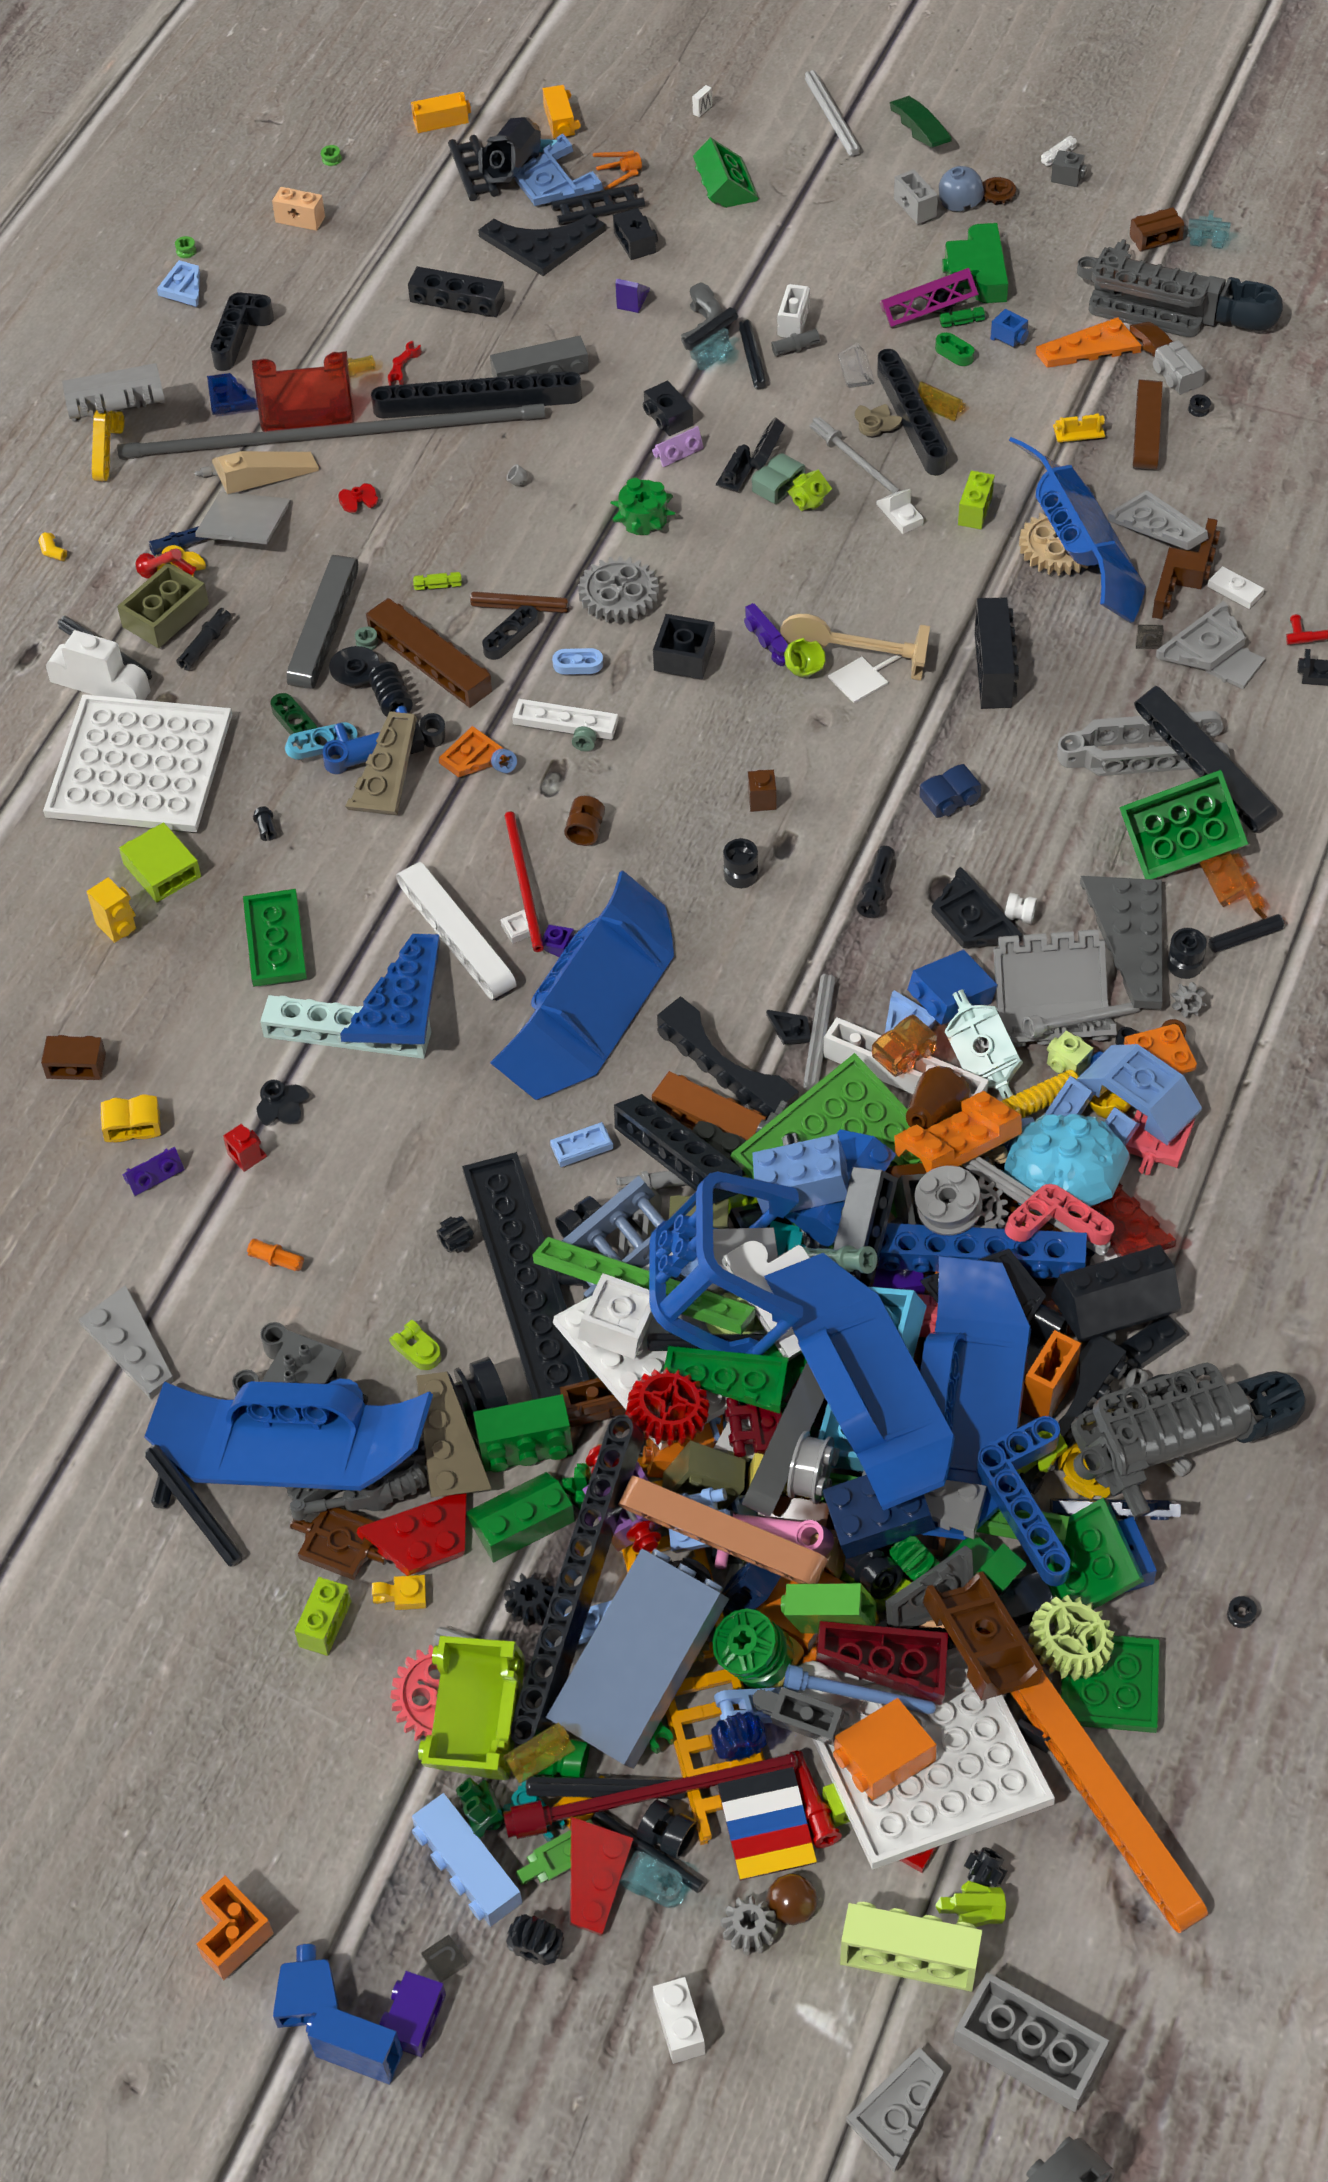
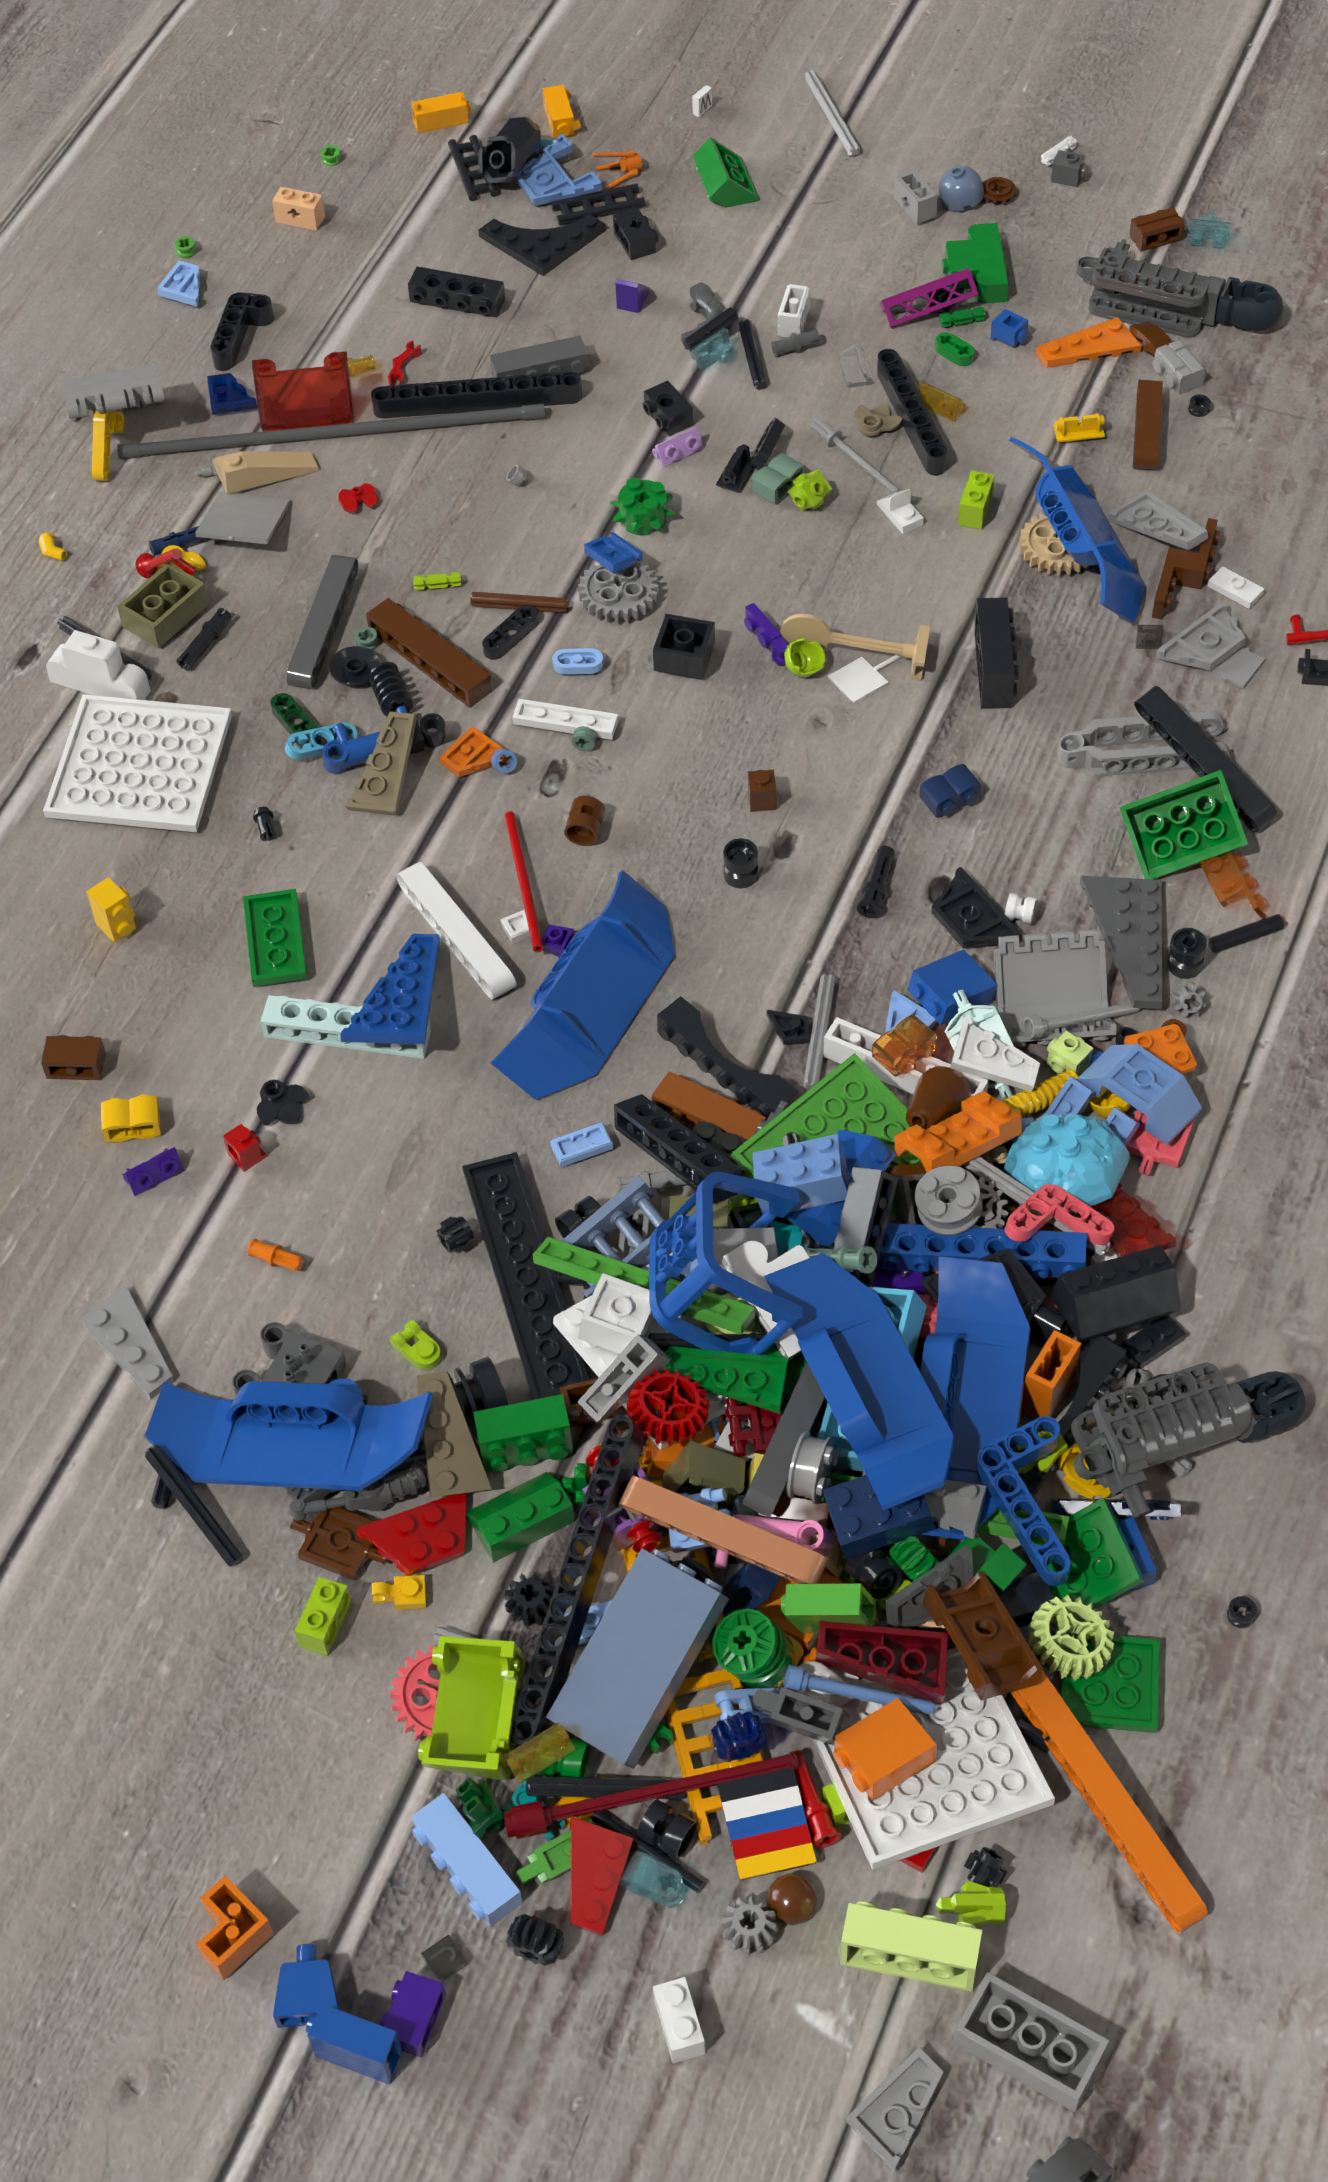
(160, 862): lime brick -> none
(613, 552): none -> blue plate
(616, 1382): none -> light grey slope
(921, 121): dark green slope -> none
(989, 1058): none -> white wing

